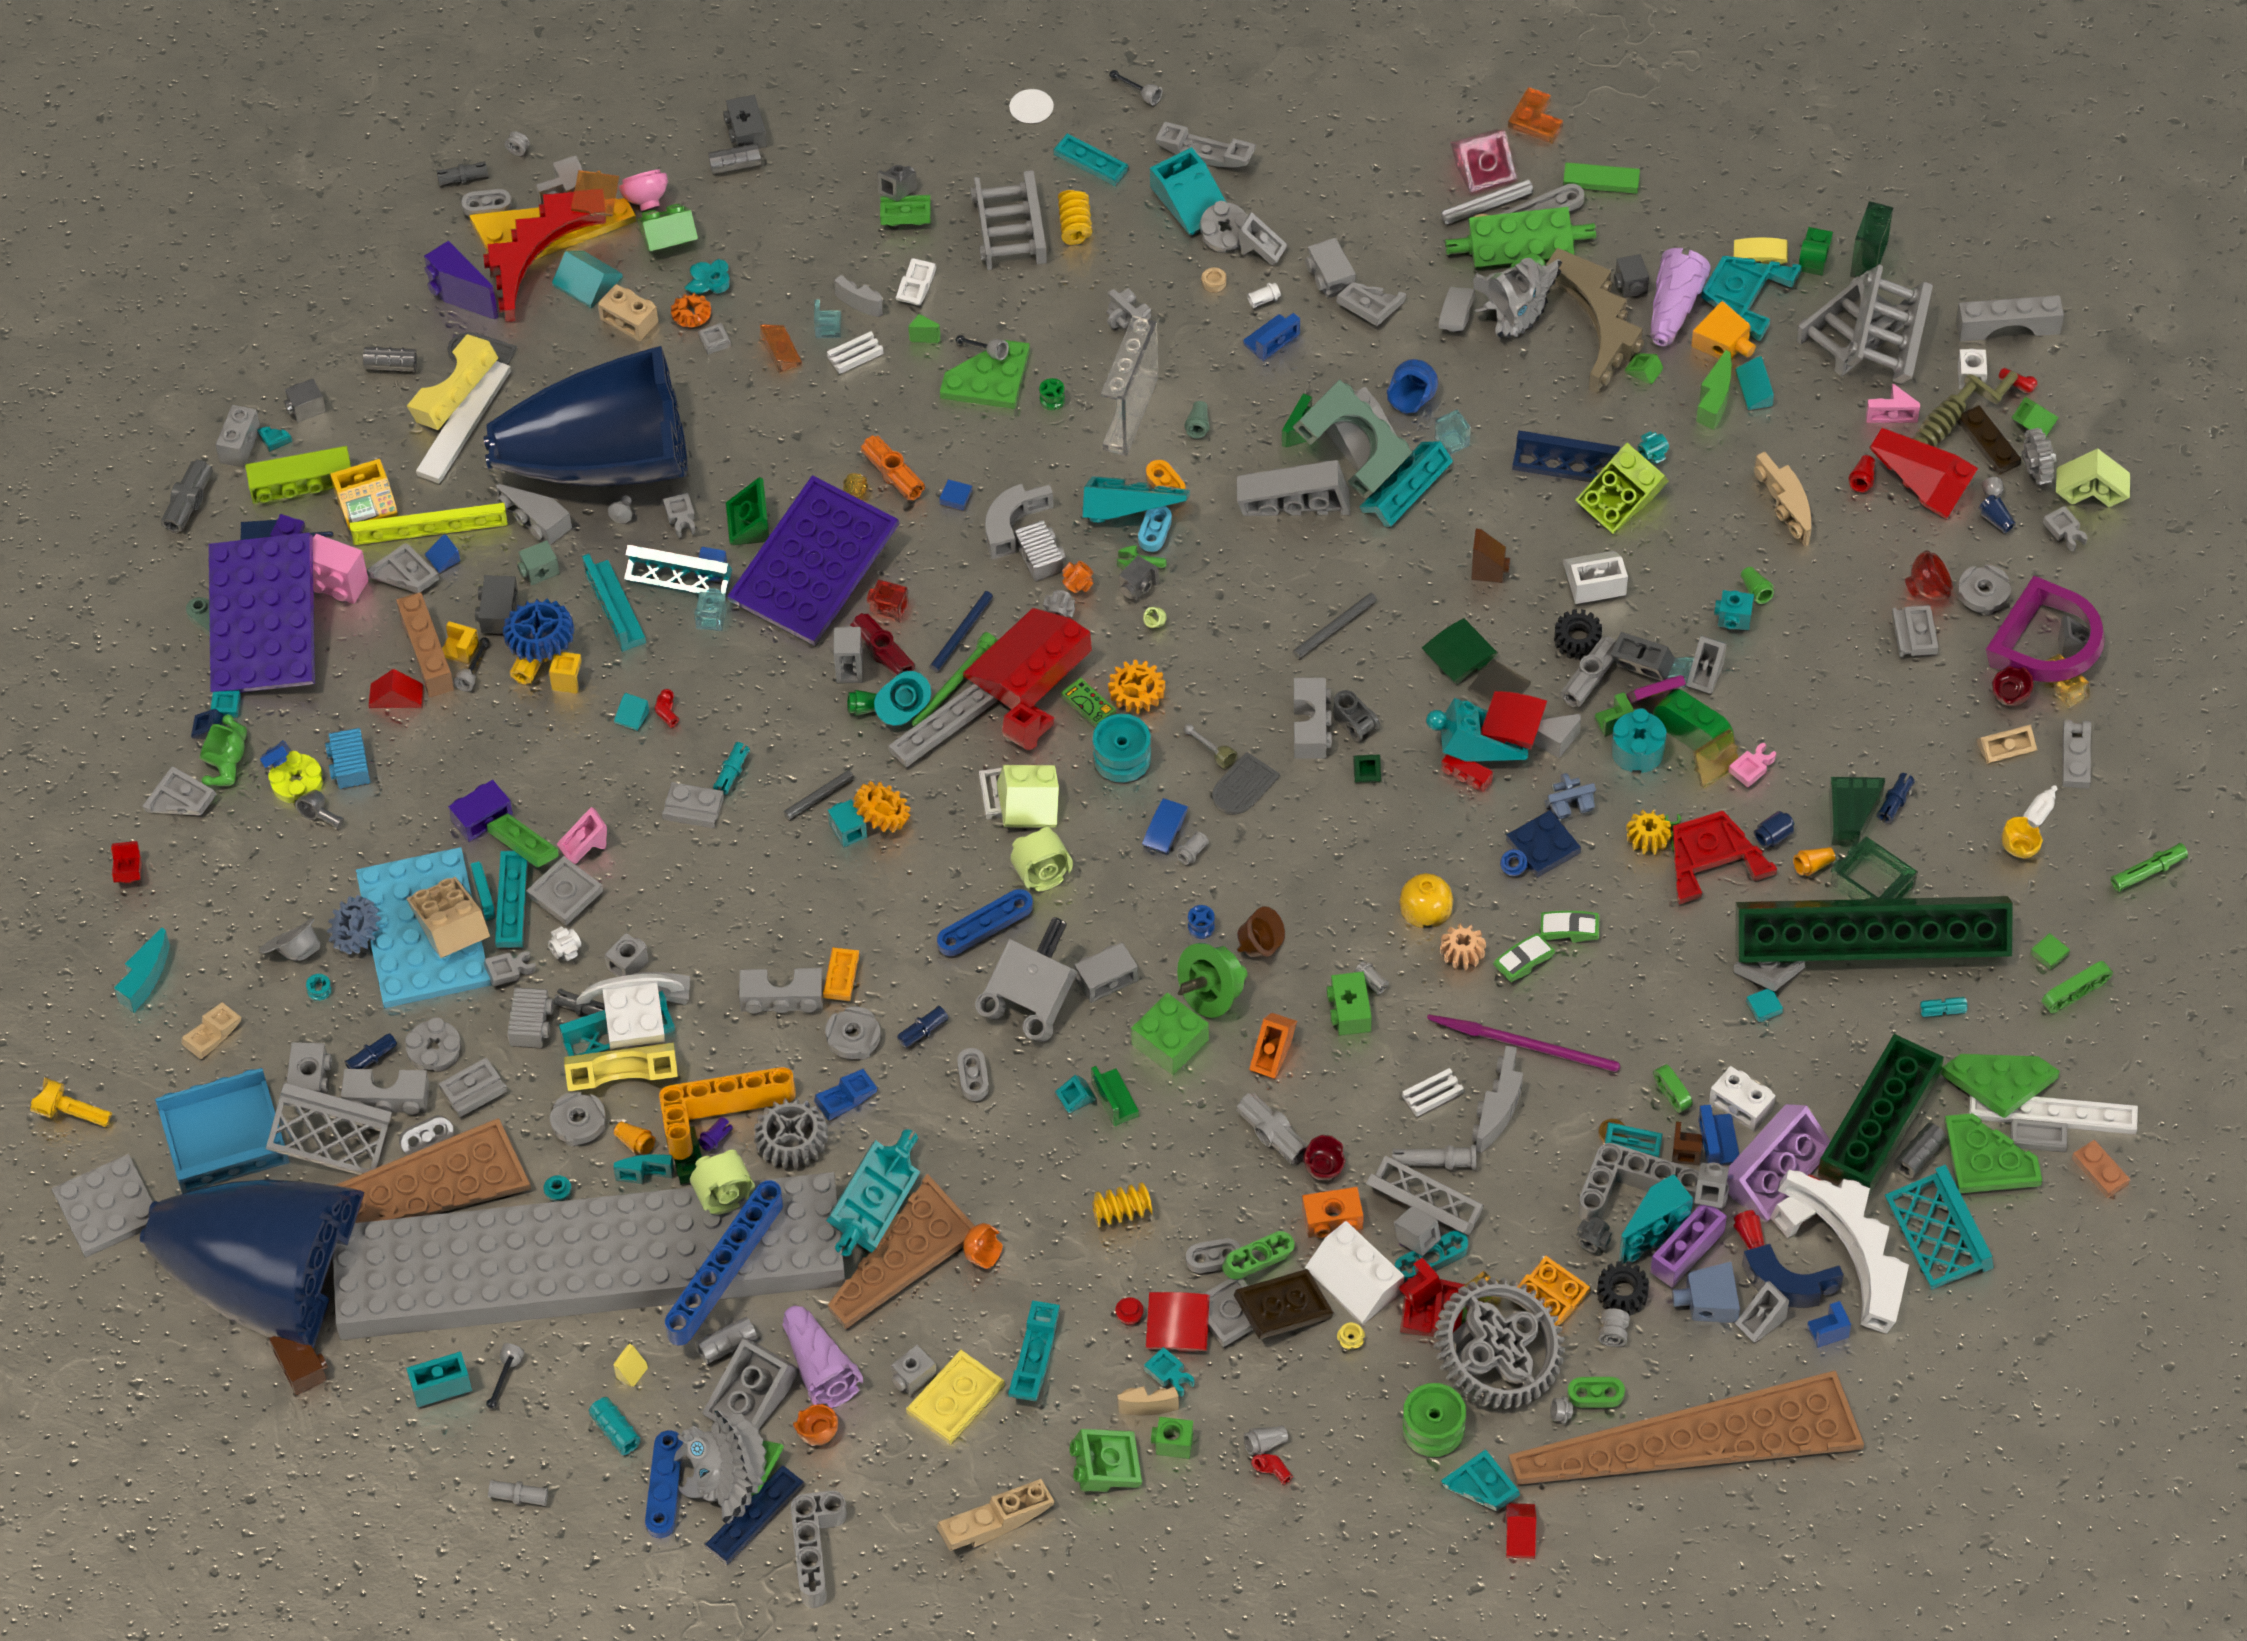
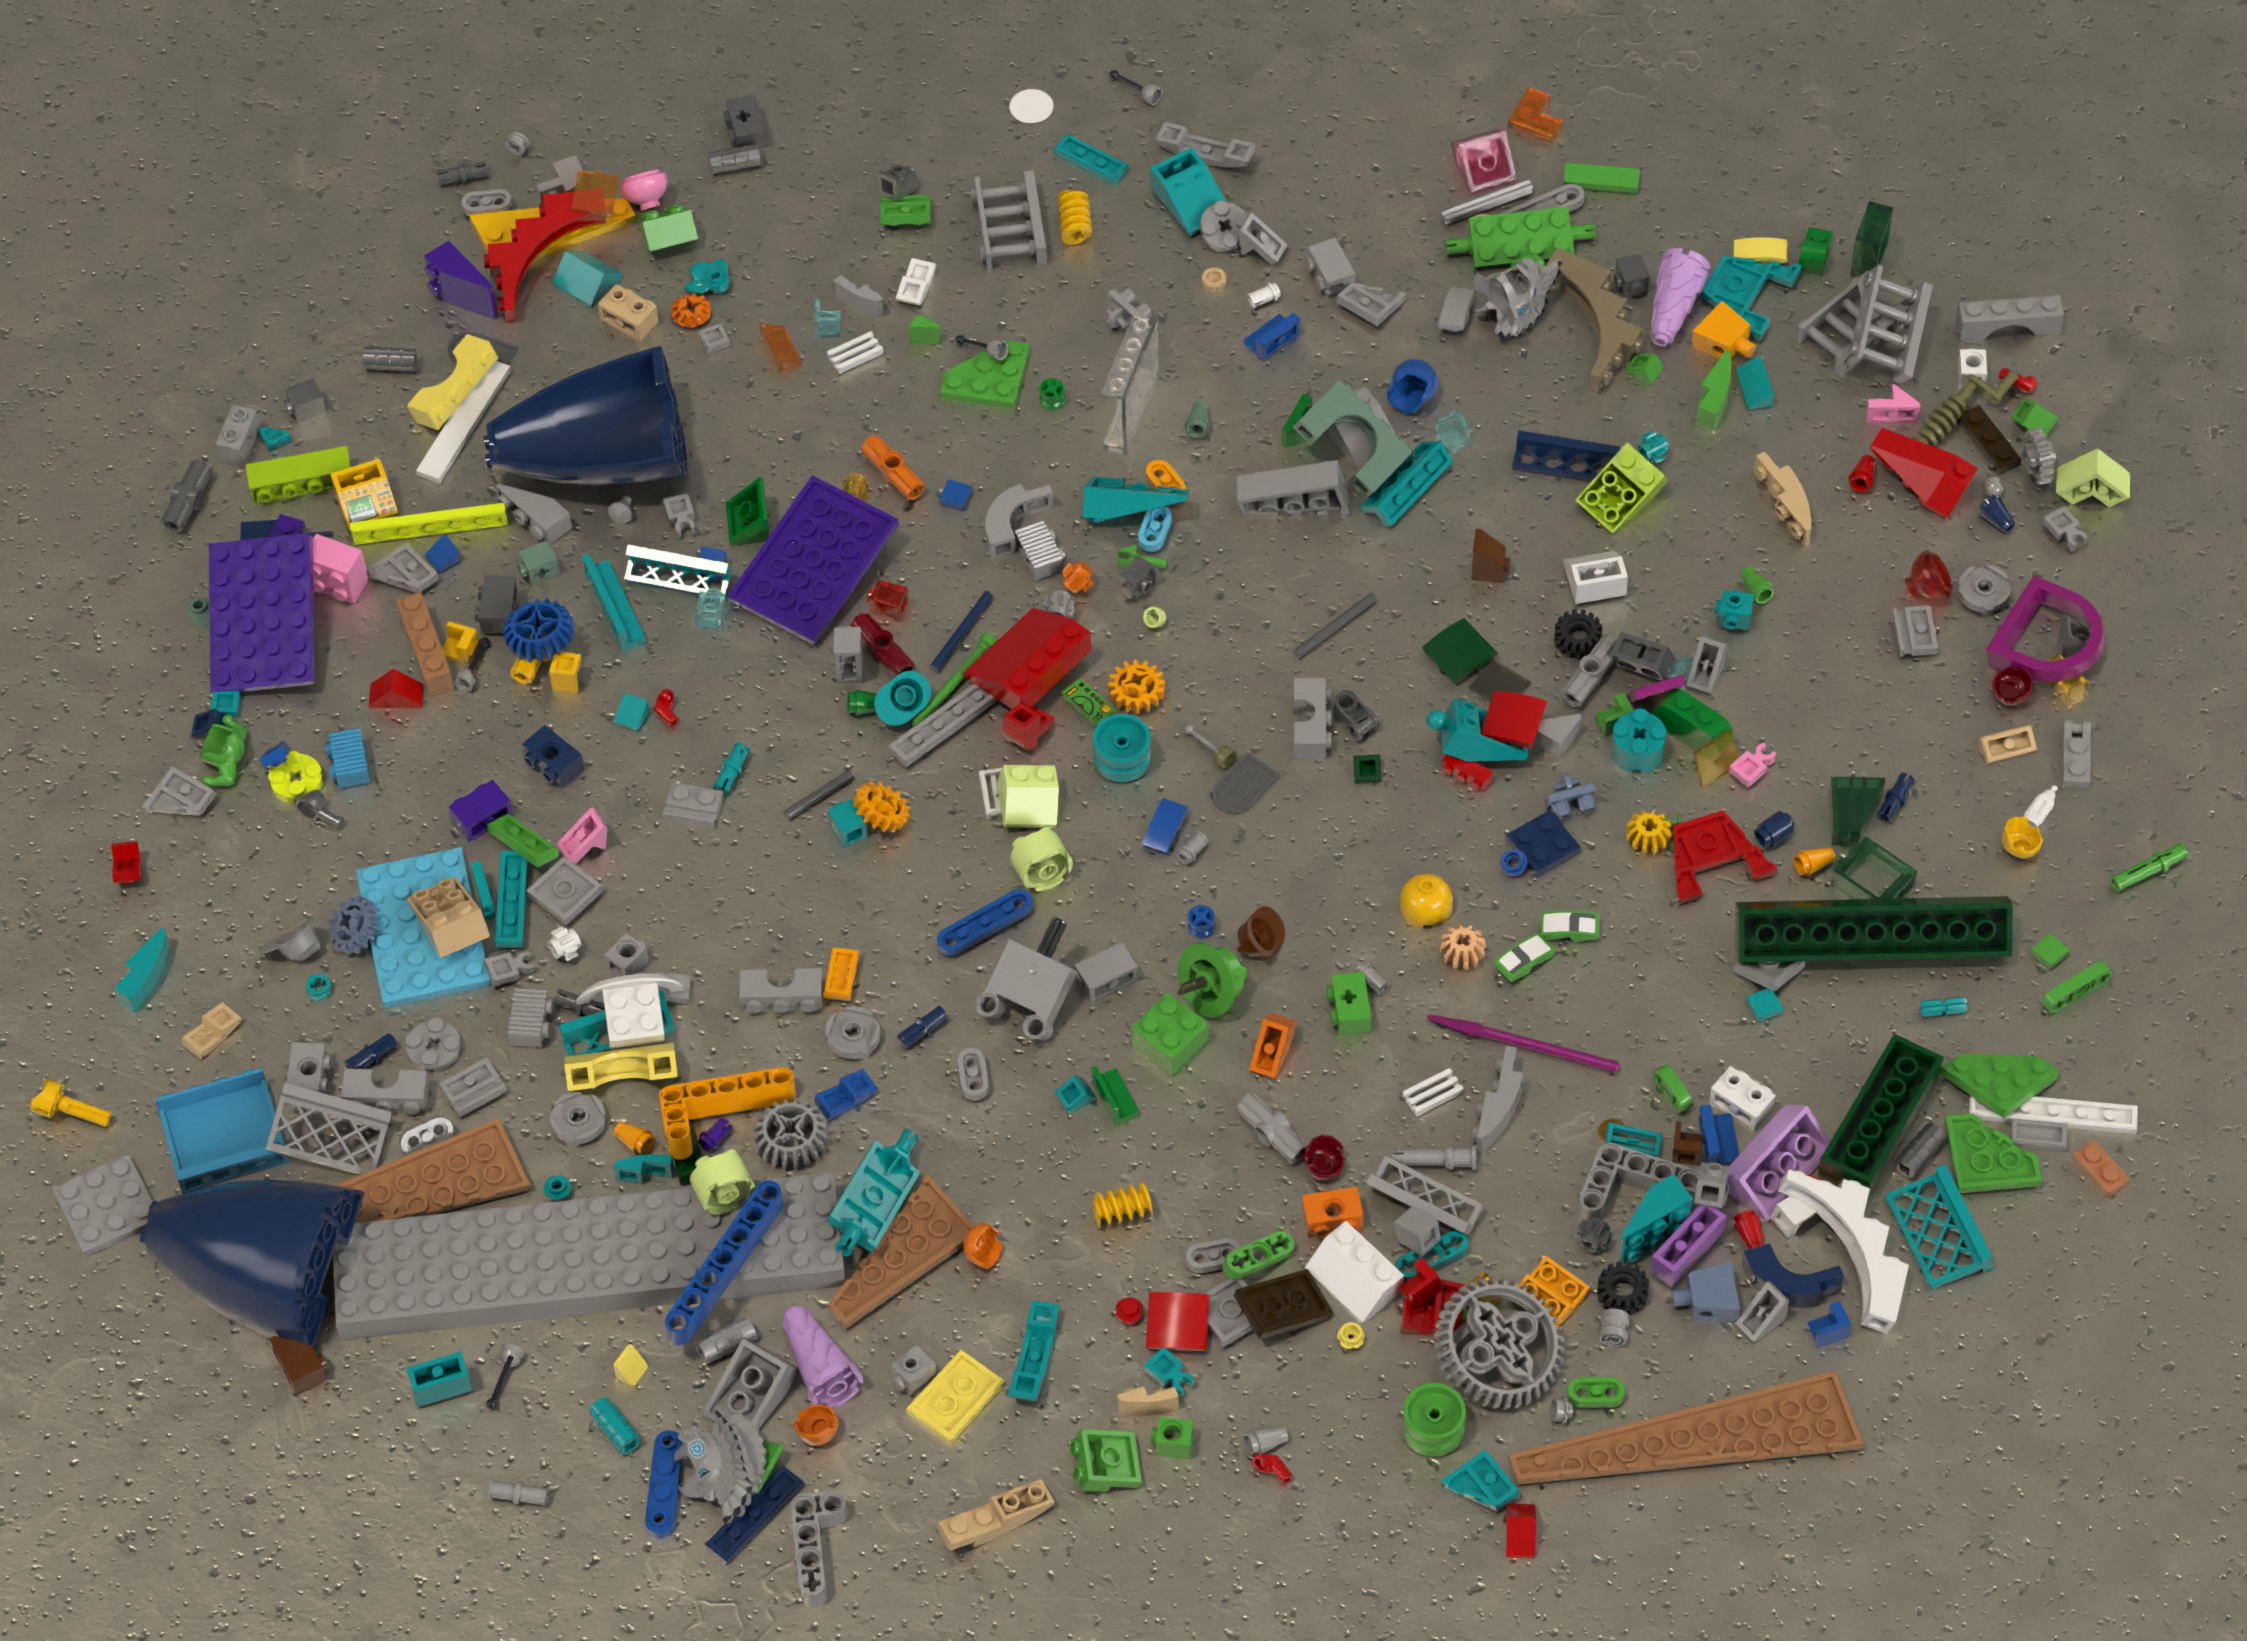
(547, 744): none -> dark blue brick

